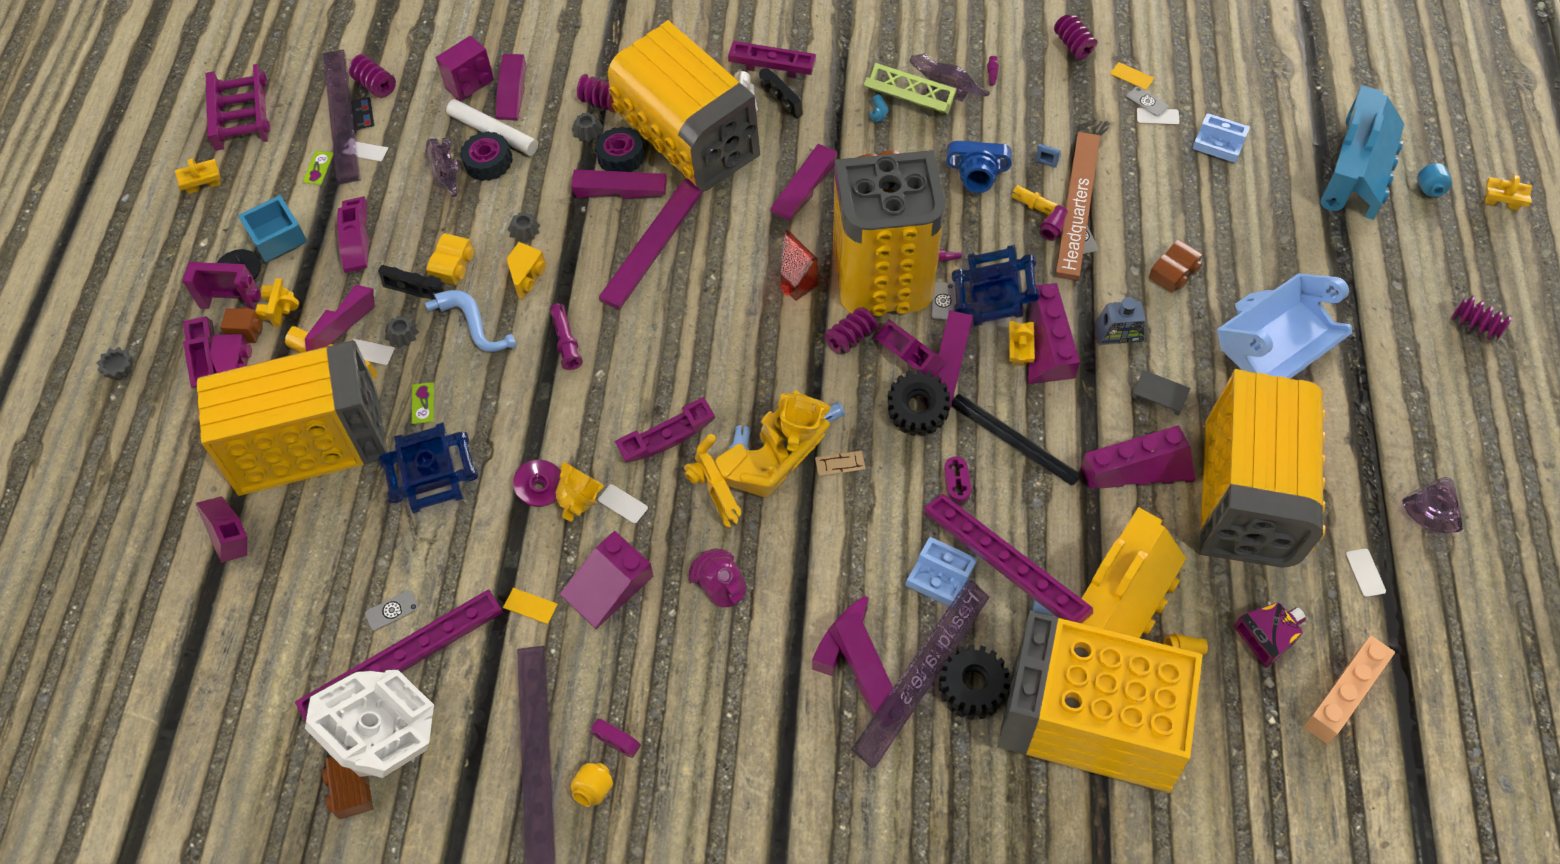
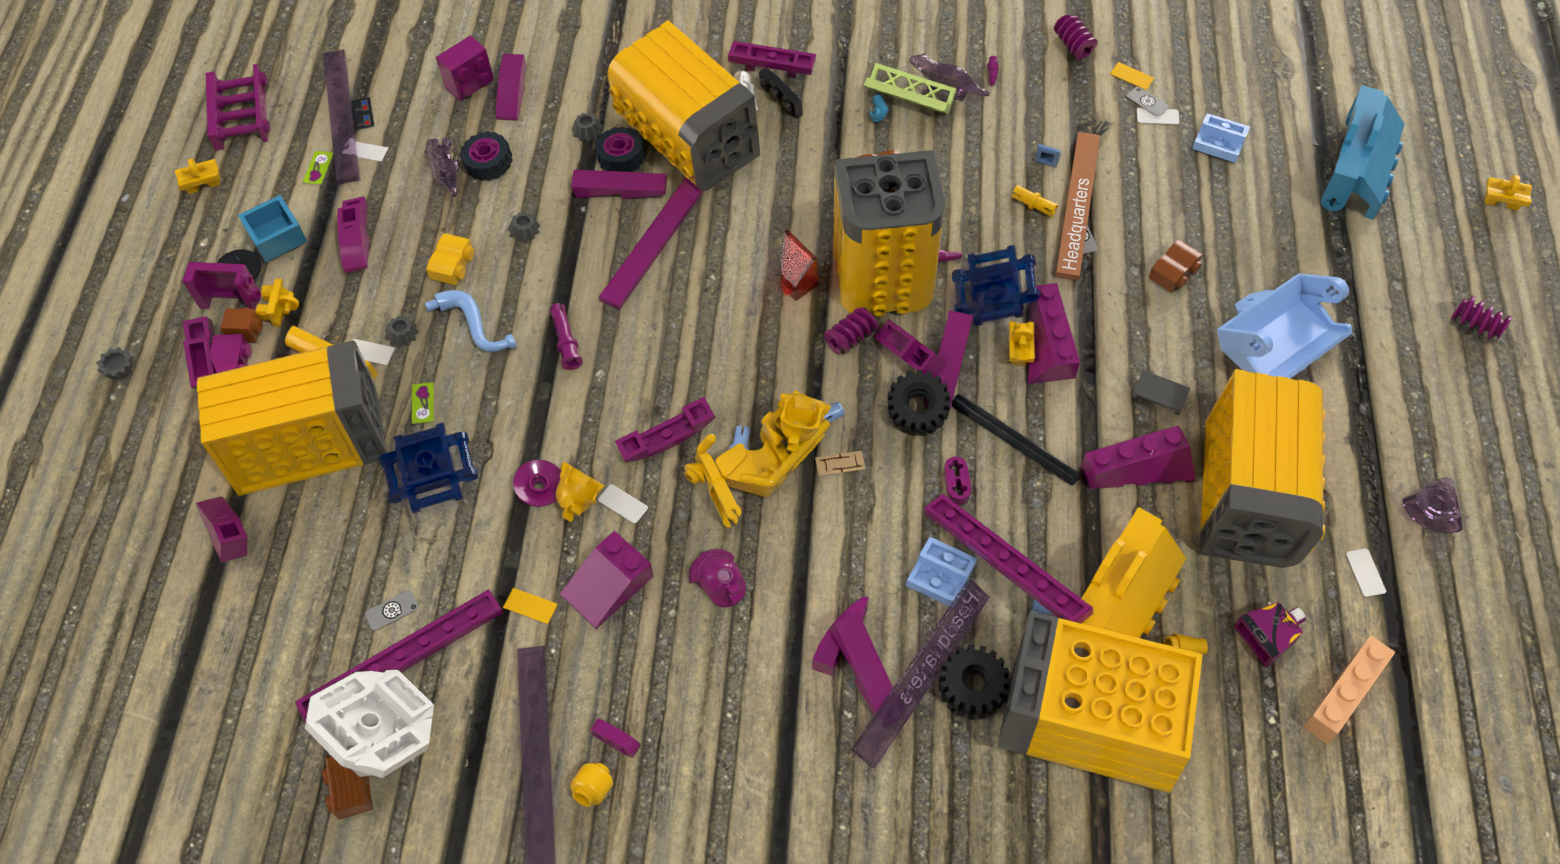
(335, 323): magenta slope -> none
(371, 76): magenta piece -> none
(410, 282): black hinge -> none
(486, 123): white piece -> none
(525, 267): yellow slope -> none
(595, 92): magenta piece -> none
(801, 186): magenta slope -> none
(942, 300): light grey sticker -> none
(978, 163): blue beam -> none
(1052, 226): magenta cone -> none
(1121, 323): sand blue torso -> none
(1434, 180): dark azure head -> none

